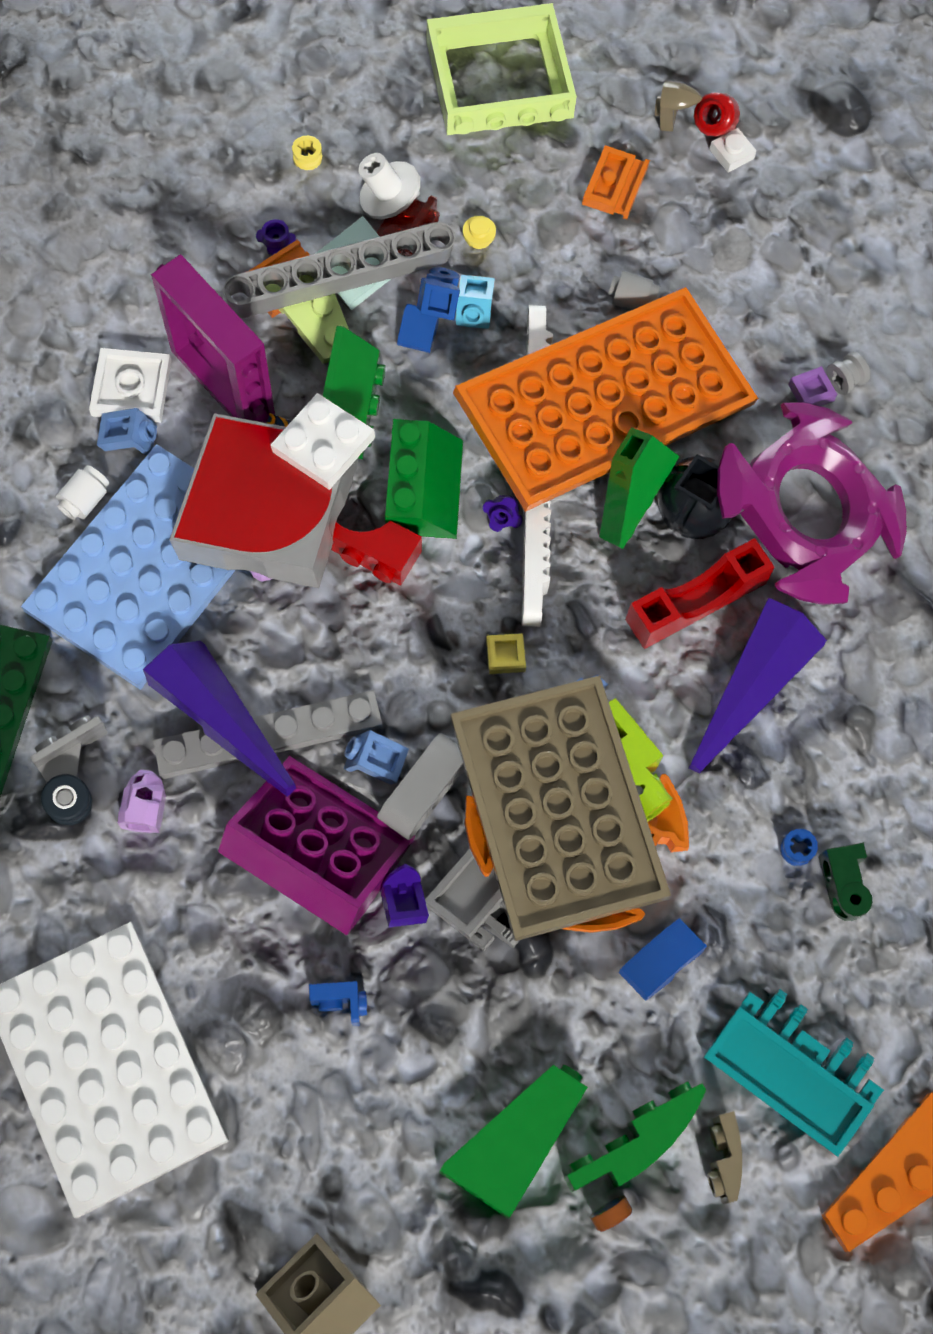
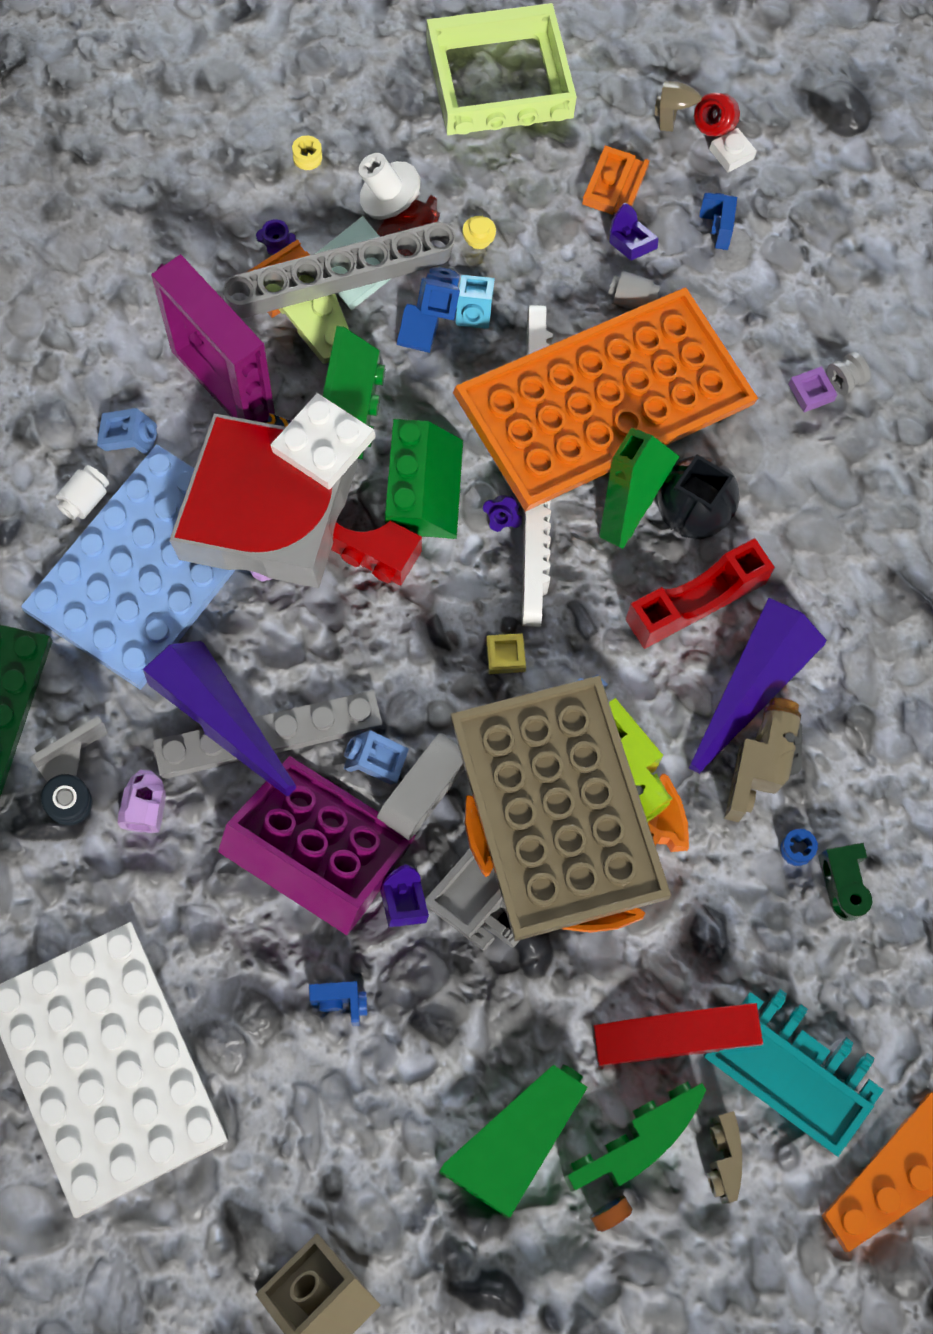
(130, 381): white plate -> none
(630, 235): none -> dark purple plate
(662, 958): blue slope -> none
(678, 1034): none -> red slope
(722, 211): none -> blue bracket
(768, 759): none -> dark tan plate
(865, 503): magenta piece -> none

